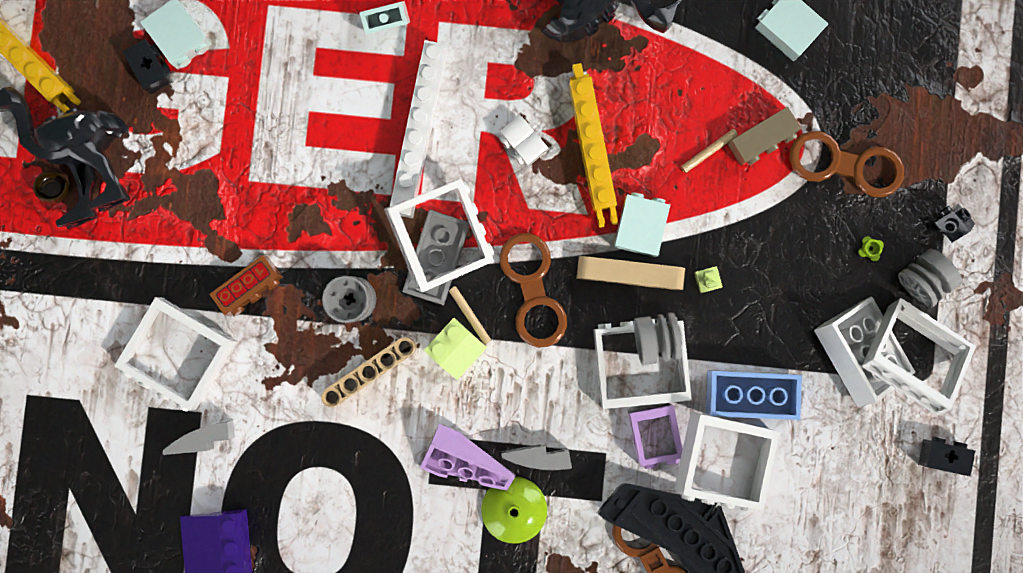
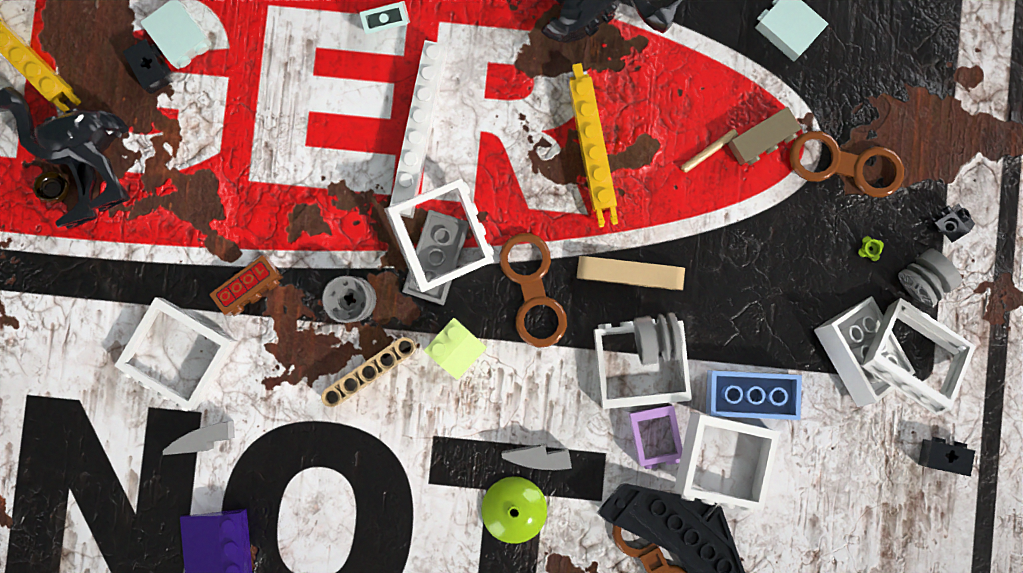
(457, 456): lavender wedge -> none
(470, 315): tan bar -> none
(523, 141): white brick -> none
(641, 225): light aqua brick -> none
(708, 279): yellowish green tile -> none

